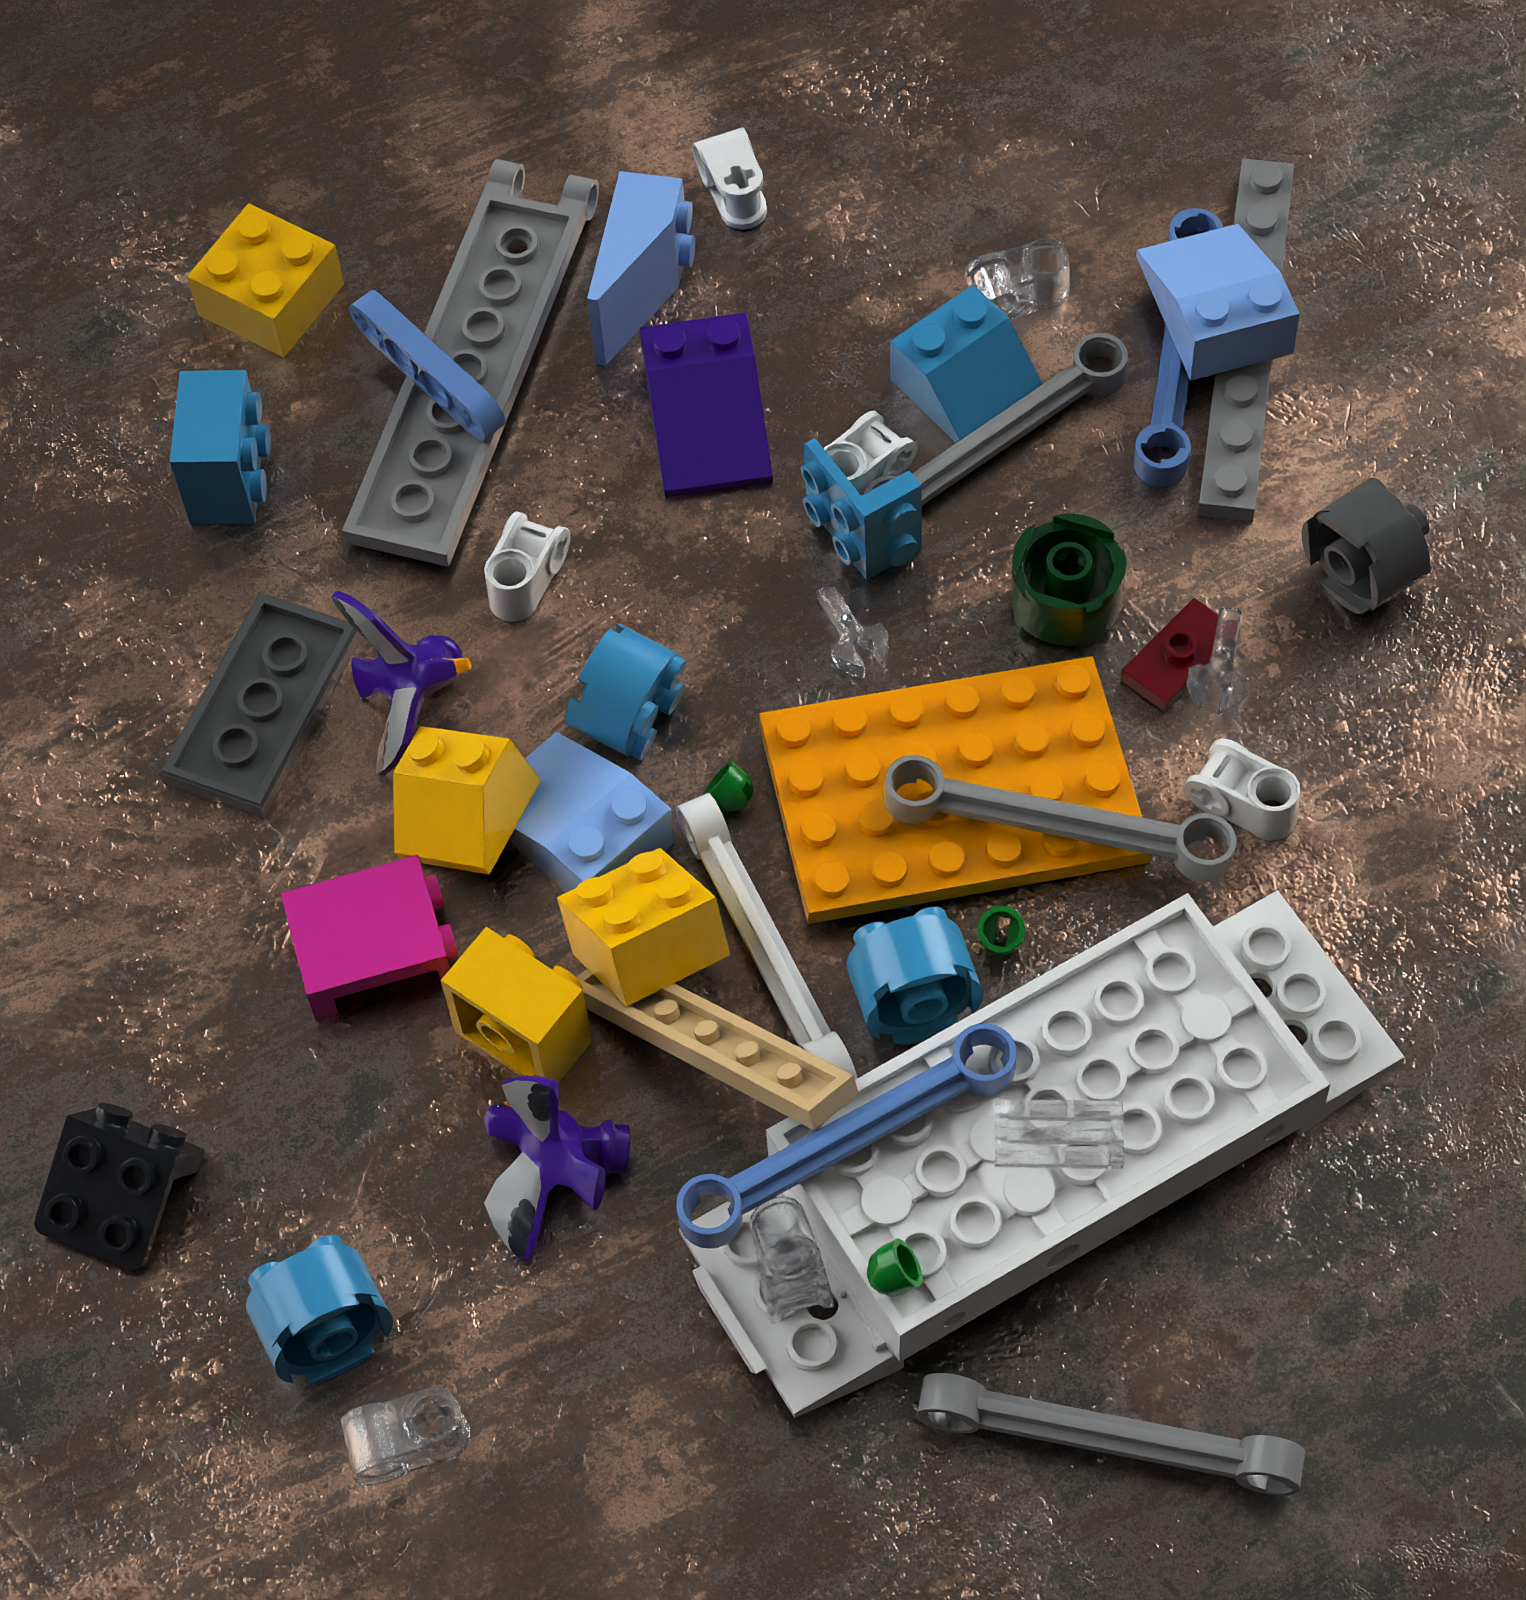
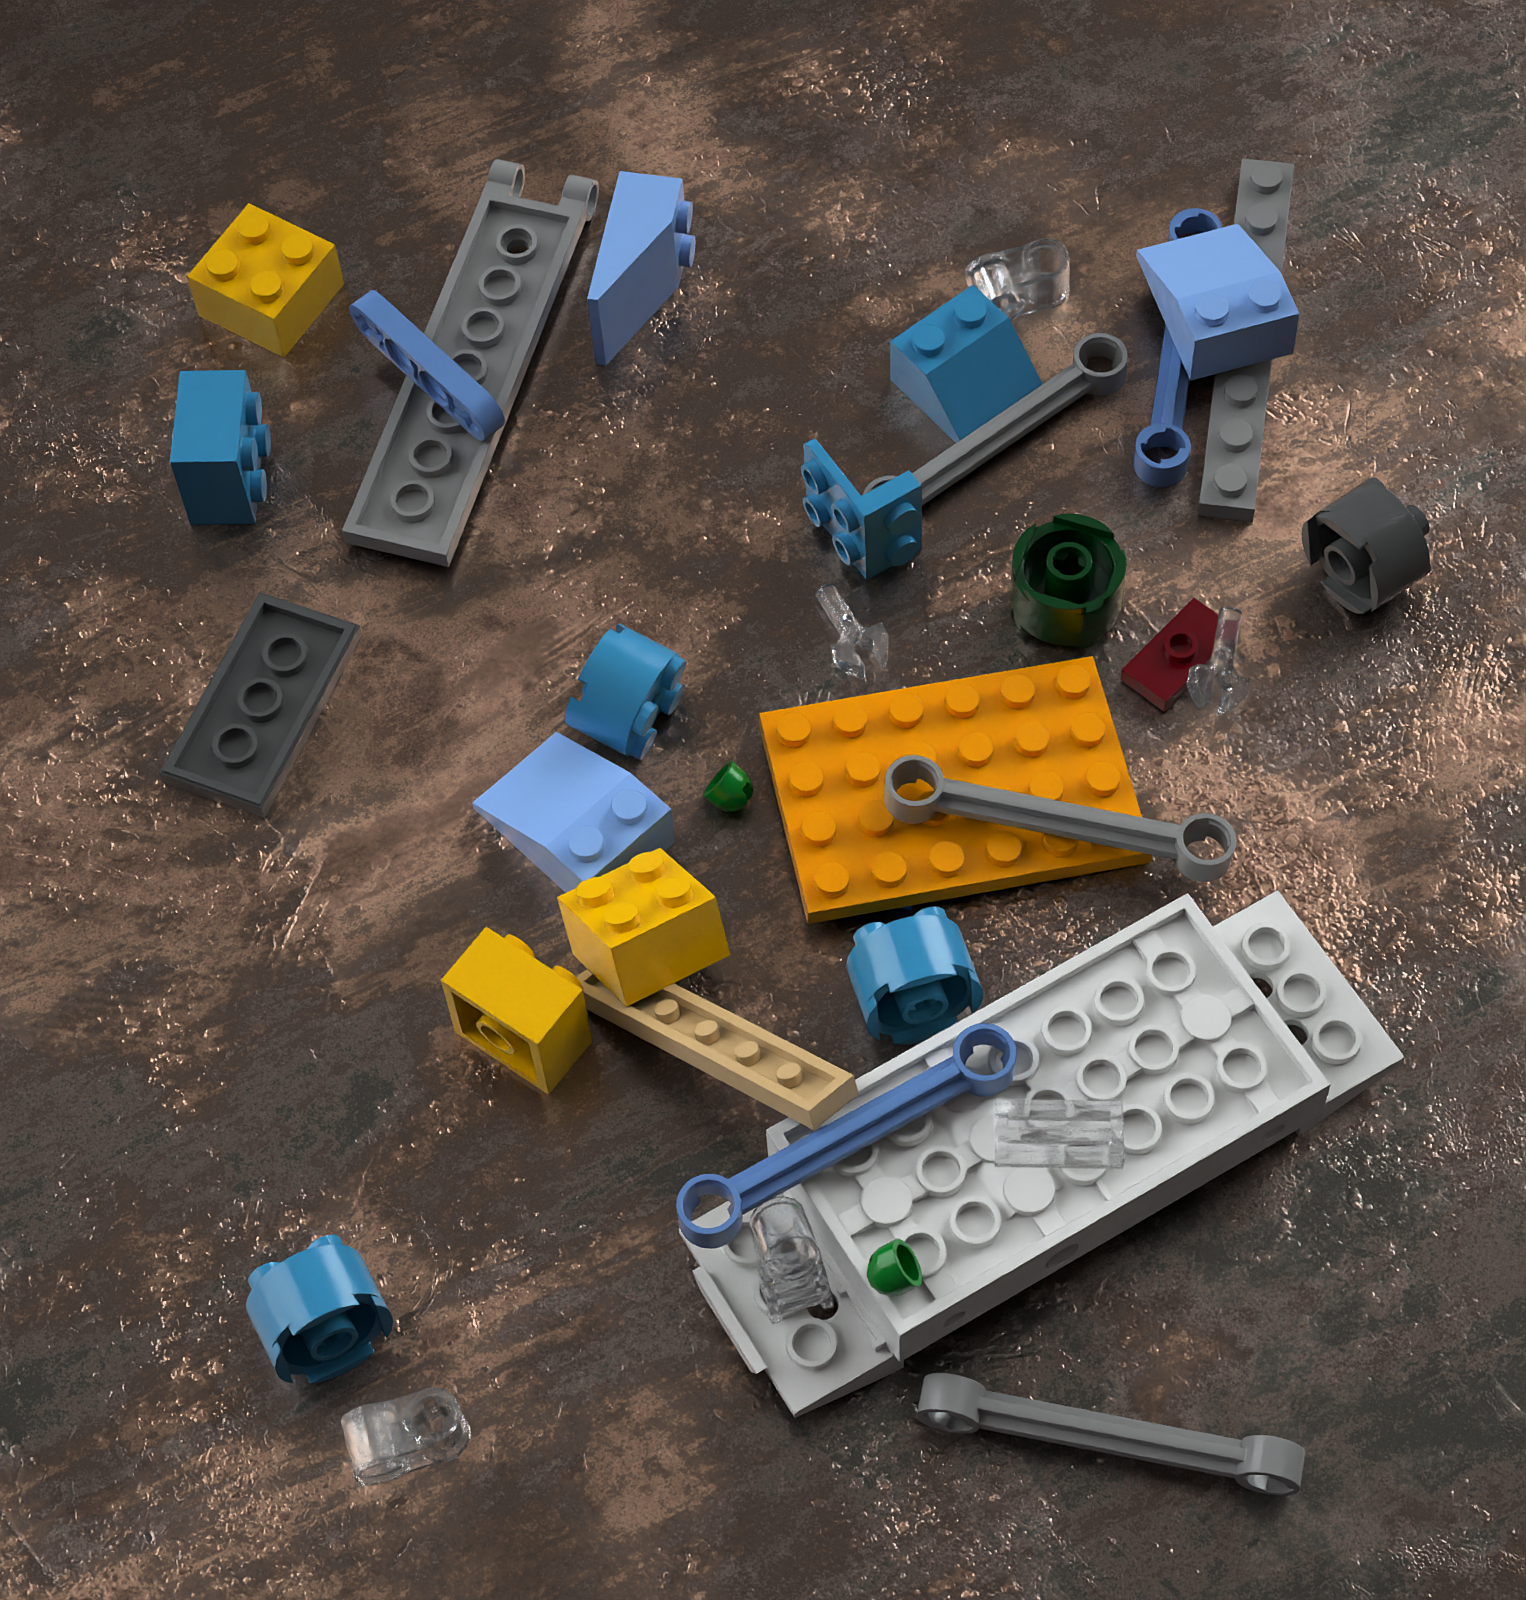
(112, 1183): black bracket -> none
(367, 931): dark pink panel -> none
(400, 672): dark purple animal -> none
(459, 798): yellow slope -> none
(528, 560): white piece -> none
(551, 1154): dark purple animal -> none
(706, 404): dark purple slope -> none
(711, 842): white piece -> none
(733, 178): white piece -> none
(871, 451): white piece -> none
(989, 927): green hinge -> none
(1238, 783): white piece -> none

